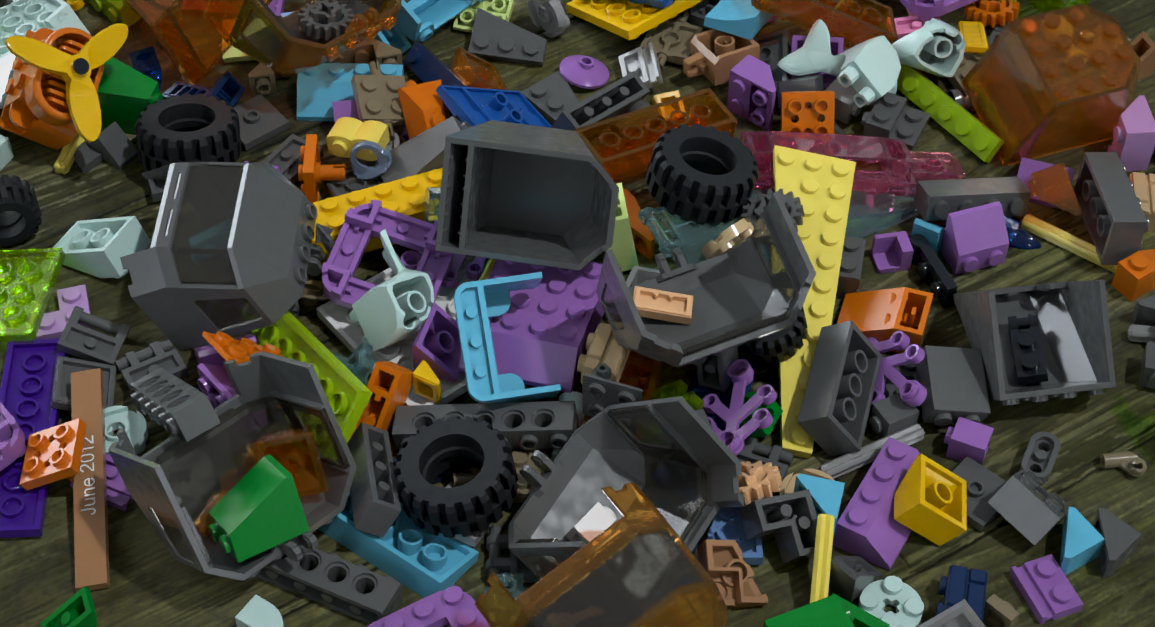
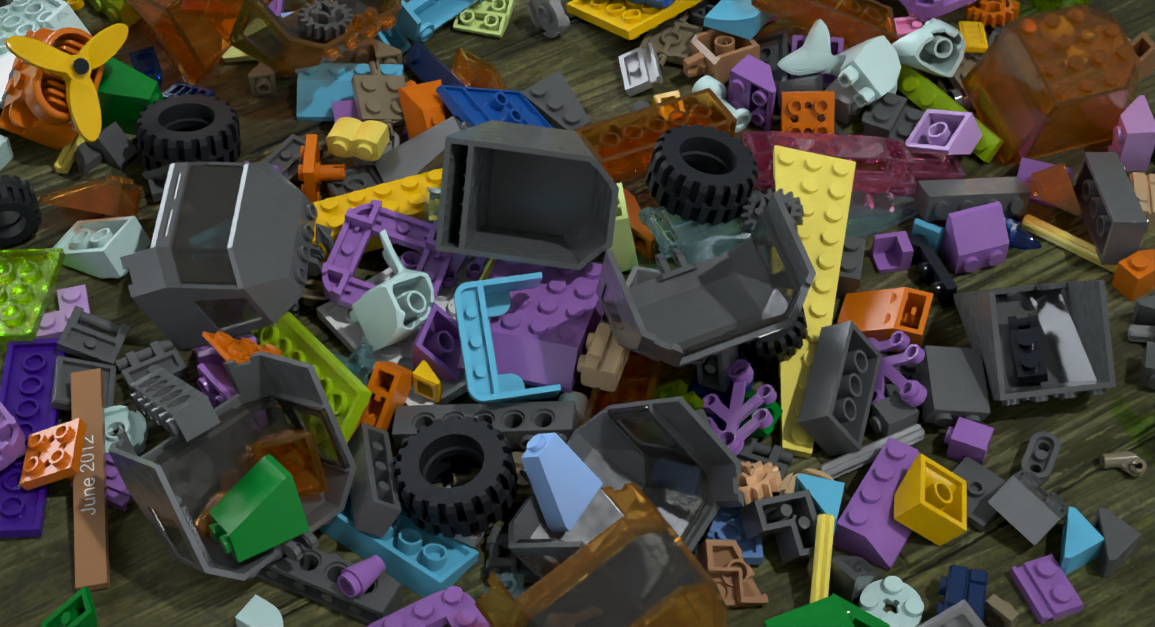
(111, 196): none -> clear orange slope
(227, 89): dark blue slope -> none
(259, 121): dark grey plate -> none
(360, 576): none -> medium lavender cone
(365, 172): sand blue piece -> none
(503, 41): dark grey wing -> none
(559, 480): none -> light blue slope
(584, 71): medium lavender dish -> none
(592, 524): white brick -> none
(602, 392): dark grey hinge -> none
(604, 104): dark grey brick -> none
(663, 305): light nougat plate -> none
(729, 238): tan plate -> none
(742, 115): none -> light aqua piece
(945, 133): none -> lavender slope

